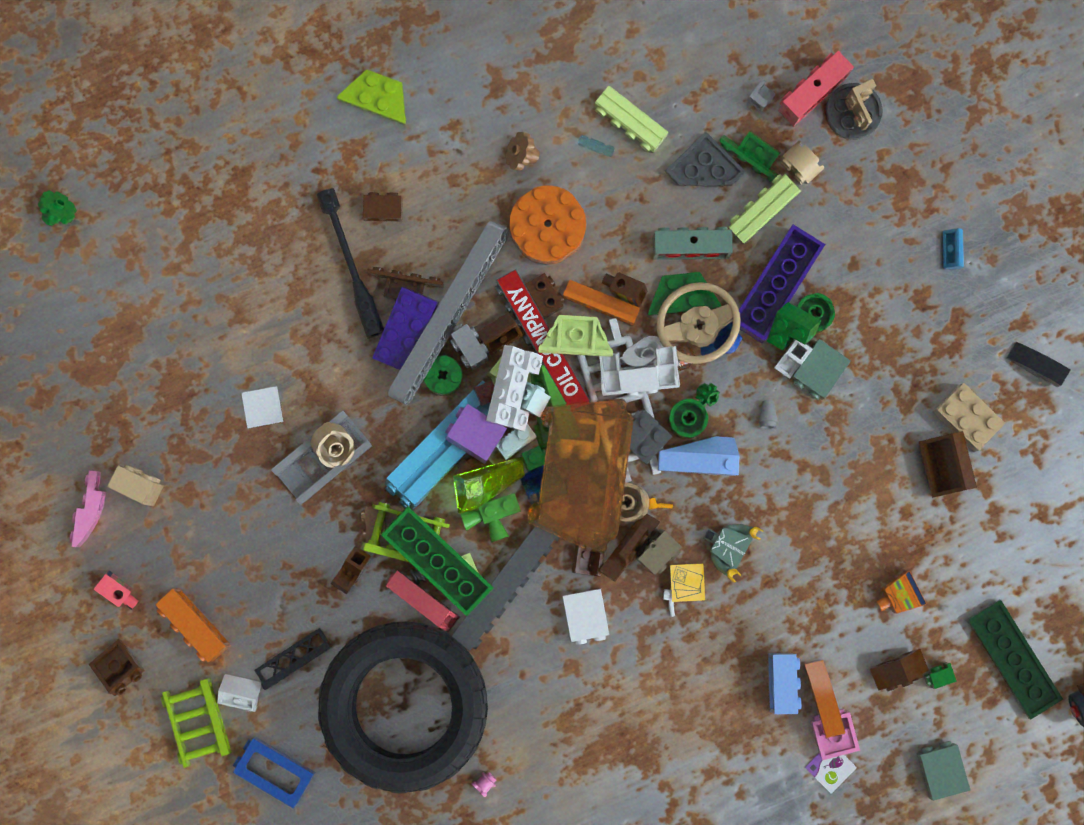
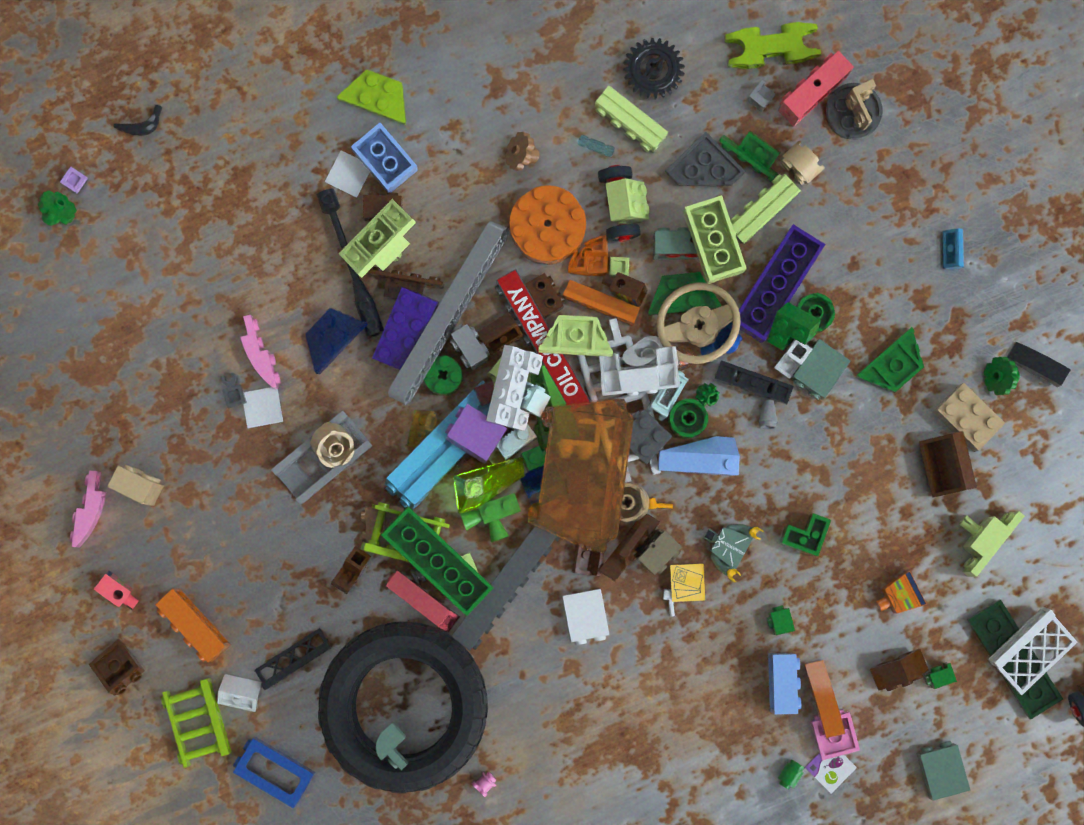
(73, 180): none -> lavender plate
(143, 128): none -> black piece
(233, 393): none -> dark grey plate
(261, 360): none -> bright pink slope
(331, 336): none -> clear blue wing
(348, 174): none -> white sticker
(379, 240): none -> yellowish green brick
(384, 158): none -> light blue brick
(386, 744): none -> sand green brick
(421, 426): none -> clear yellow wing
(591, 259): none -> orange brick
(619, 264): none -> yellowish green tile
(625, 201): none -> yellowish green brick
(641, 81): none -> black gear
(665, 398): none -> light aqua window
(714, 239): none -> yellowish green brick
(754, 382): none -> black hinge
(780, 620): none -> green brick
(785, 44): none -> lime piece
(791, 774): none -> green brick
(807, 540): none -> green brick
(895, 364): none -> green wing
(987, 539): none -> yellowish green brick
(1001, 376): none -> green plant
(1025, 636): none -> white fence

